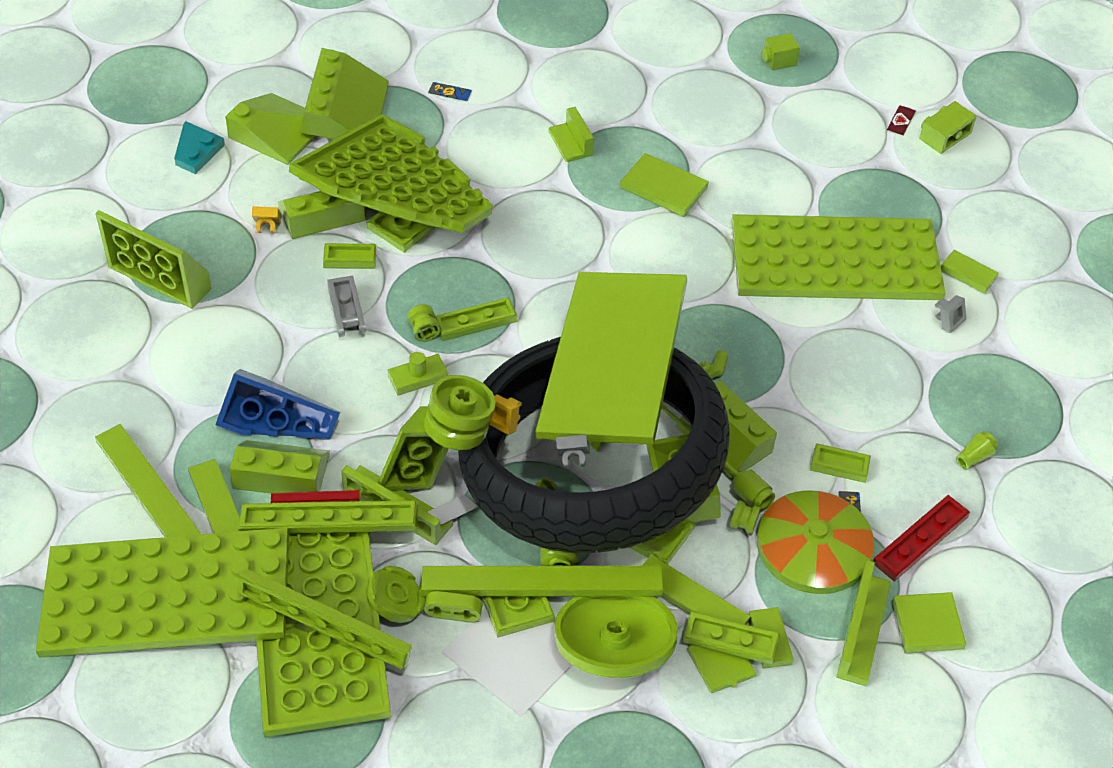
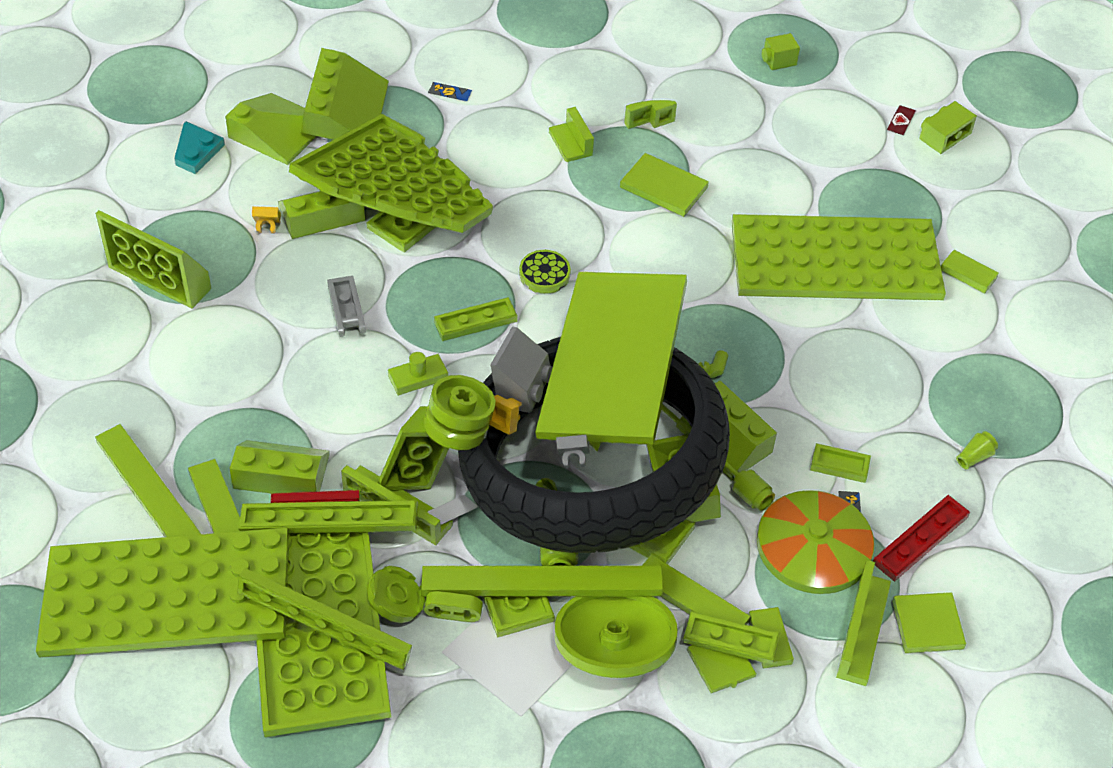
(271, 409): blue wedge -> none
(349, 256): lime tile -> none
(424, 322): lime wheel -> none
(521, 369): none -> light grey slope
(544, 271): none -> lime tile
(653, 111): none -> lime slope
(745, 517): lime wheel -> none
(951, 312): light grey tile -> none

